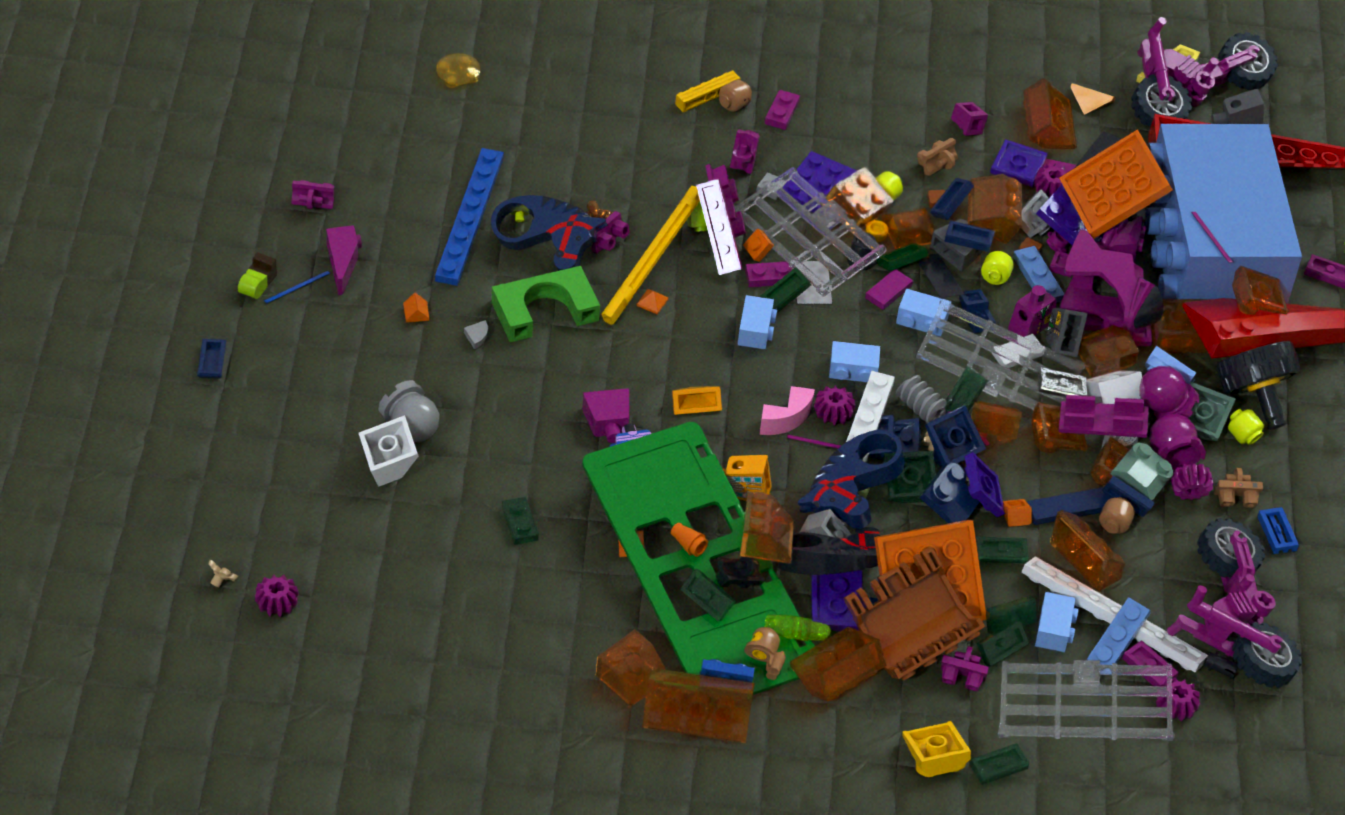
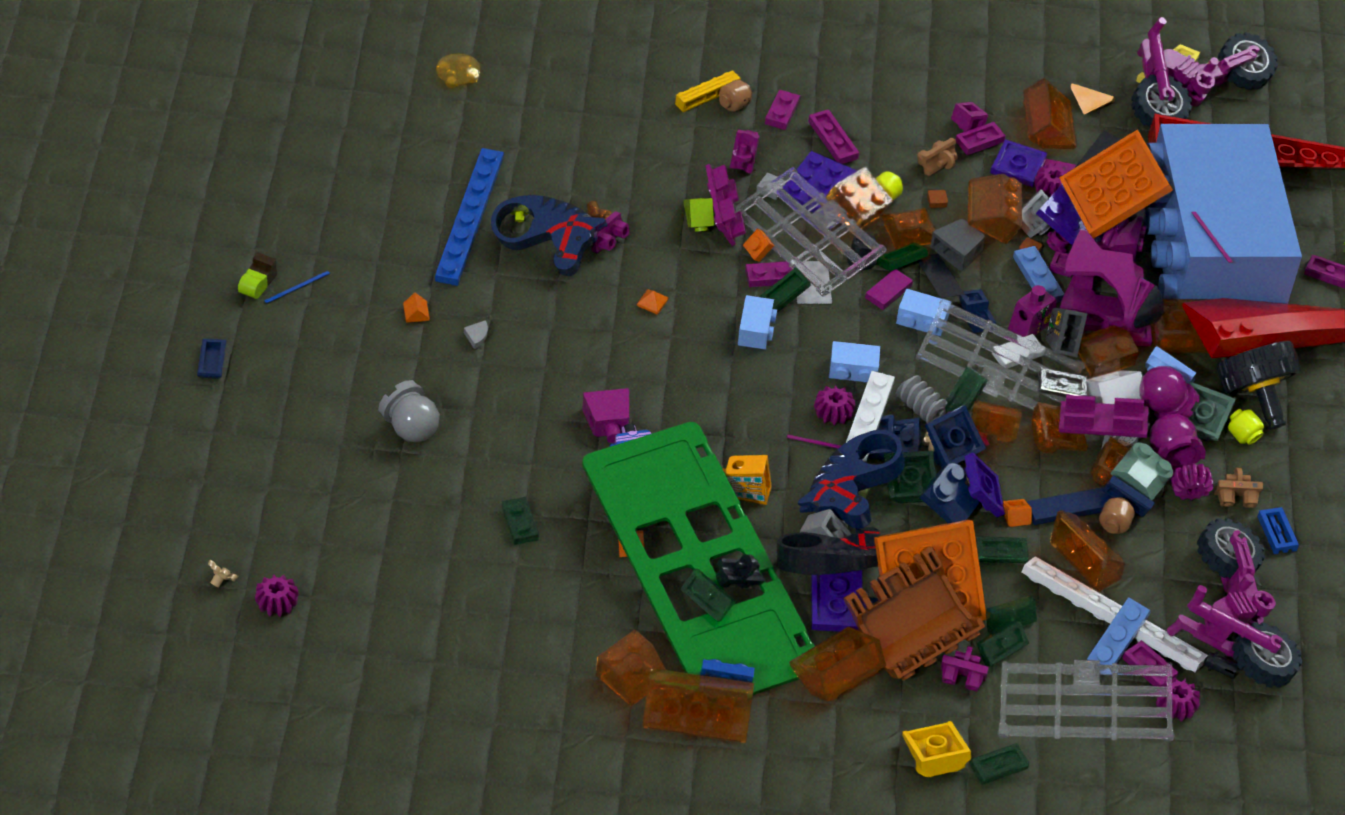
(312, 194): magenta hips -> none
(343, 253): magenta slope -> none
(389, 450): white slope -> none
(566, 285): bright green arch -> none
(651, 256): yellow piece -> none
(689, 539): orange cone -> none
(696, 399): light orange slope -> none
(719, 227): tile -> none
(764, 648): medium nougat piece -> none
(766, 529): clear orange slope -> none
(782, 419): bright pink brick -> none
(797, 627): clear neon green hinge -> none
(833, 137): none -> magenta plate
(877, 229): yellow tile -> none
(951, 198): dark blue tile -> none
(969, 236): dark blue tile -> none
(980, 138): none -> magenta plate
(997, 265): neon yellow head -> none
(1055, 622): light blue brick -> none
(1241, 109): dark grey torso -> none
(1258, 292): clear orange slope -> none

